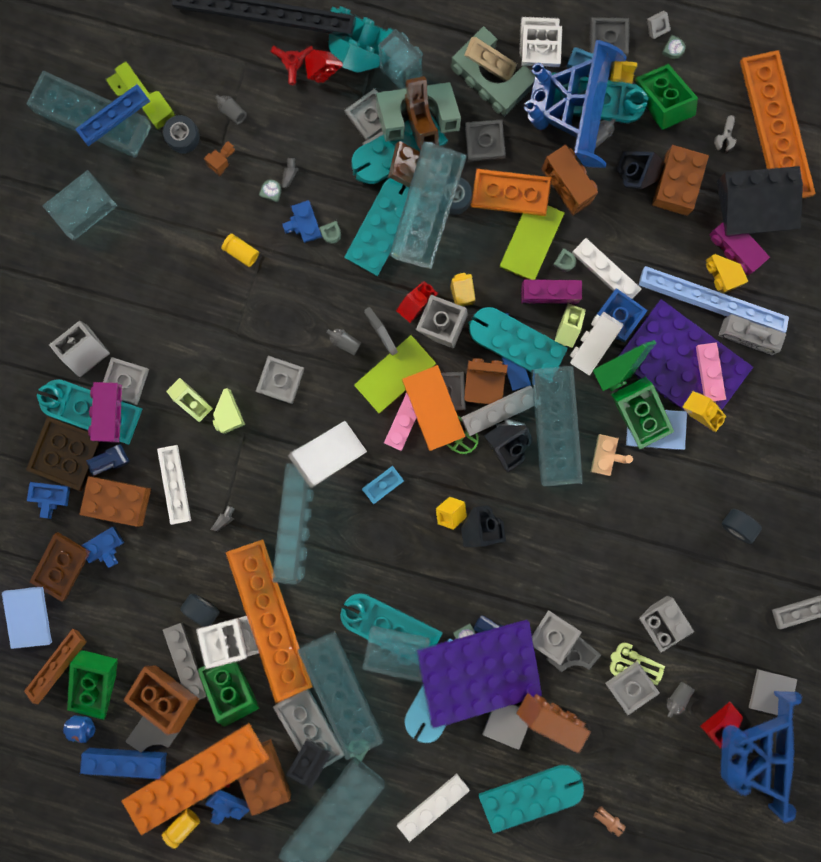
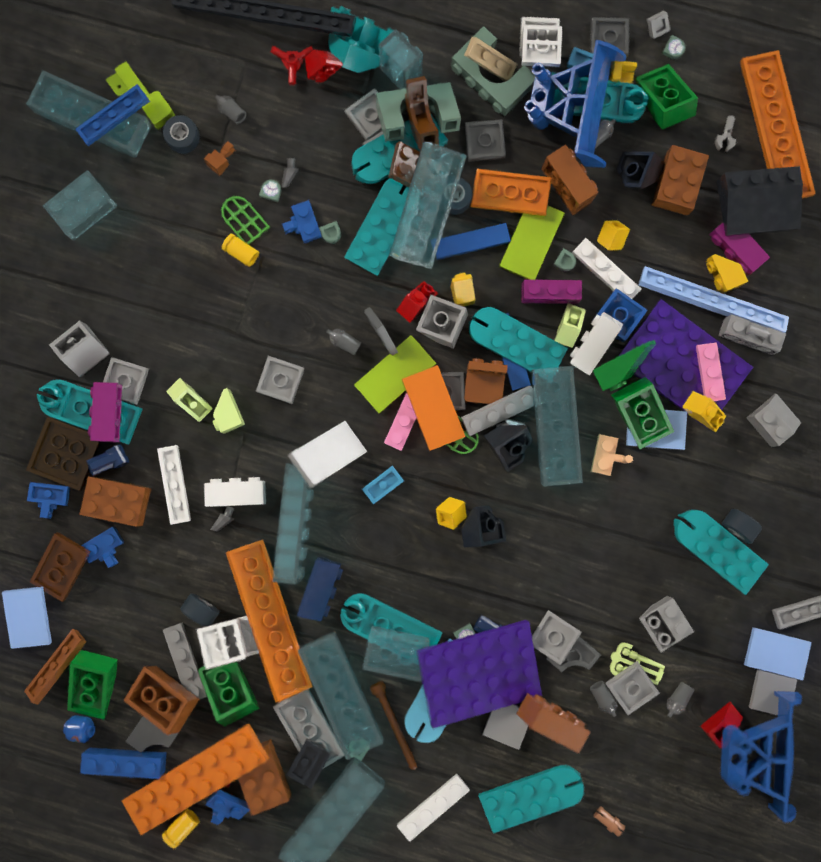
(235, 492): none -> white brick
(251, 220): none -> bright green window
(320, 589): none -> dark blue slope
(379, 690): none -> reddish brown piece
(473, 241): none -> blue tile
(604, 698): none -> dark grey piece
(613, 235): none -> yellow panel
(719, 549): none -> teal plate
(774, 421): none -> light grey slope
(777, 653): none -> light blue tile

